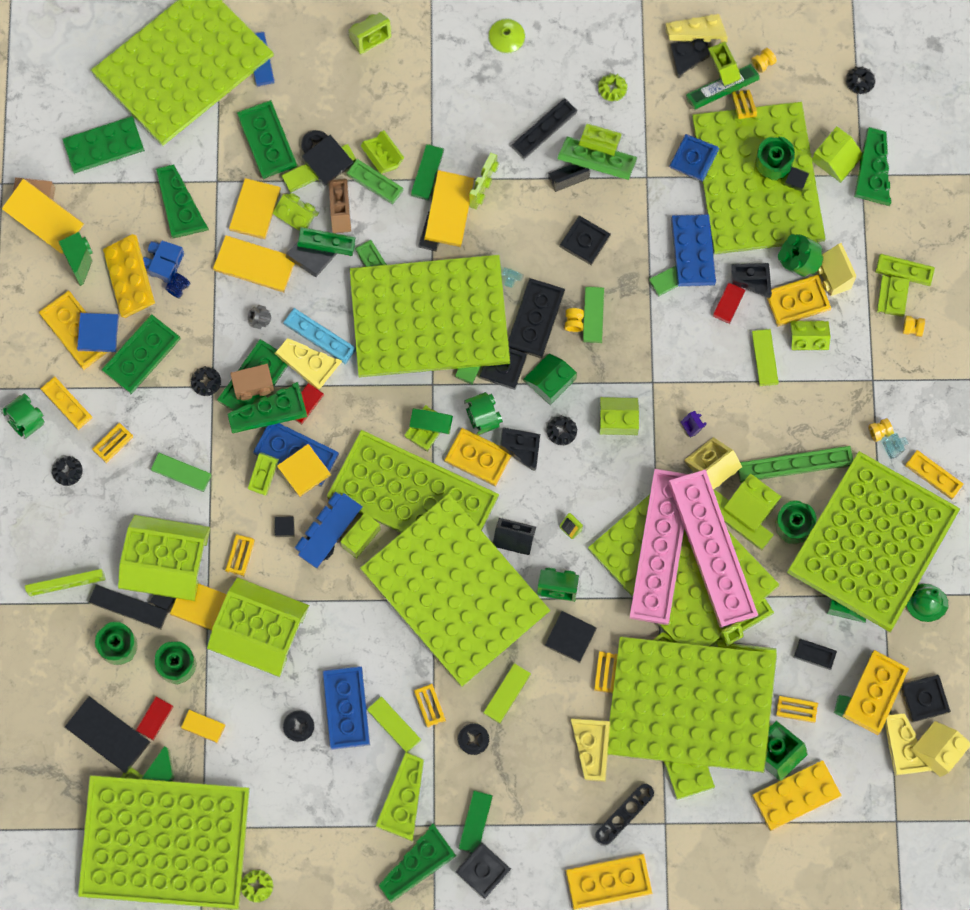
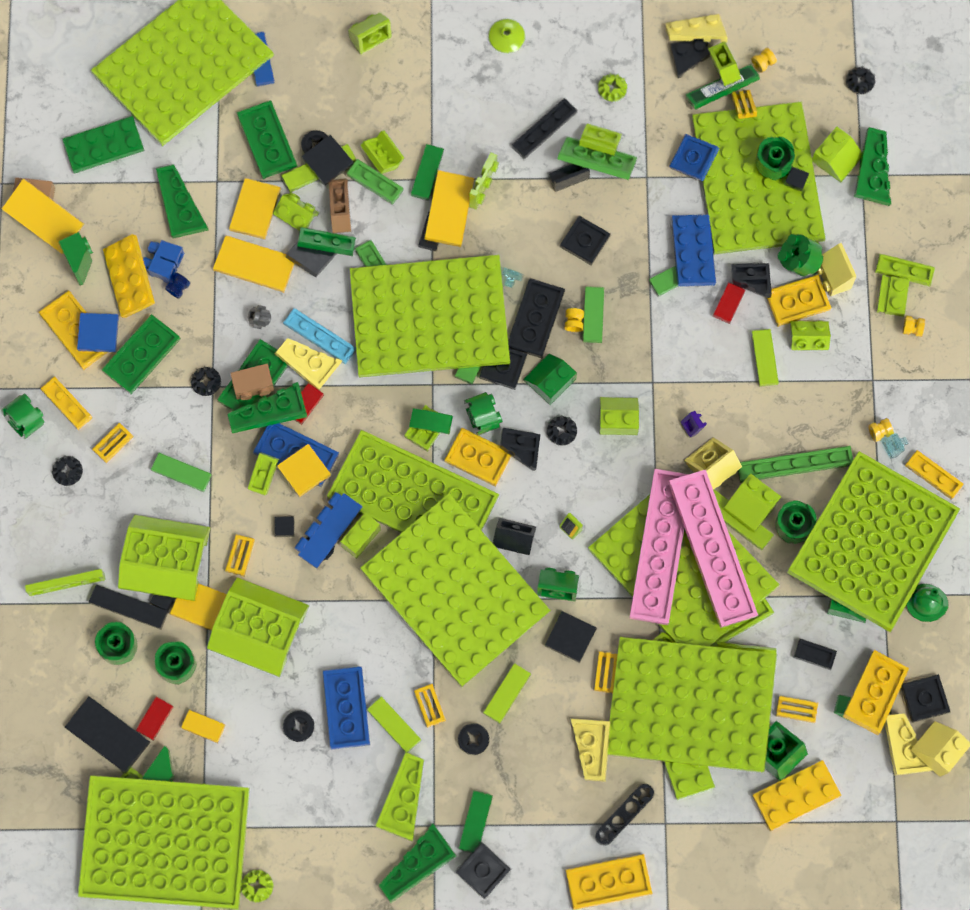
(732, 633): lime slope -> none

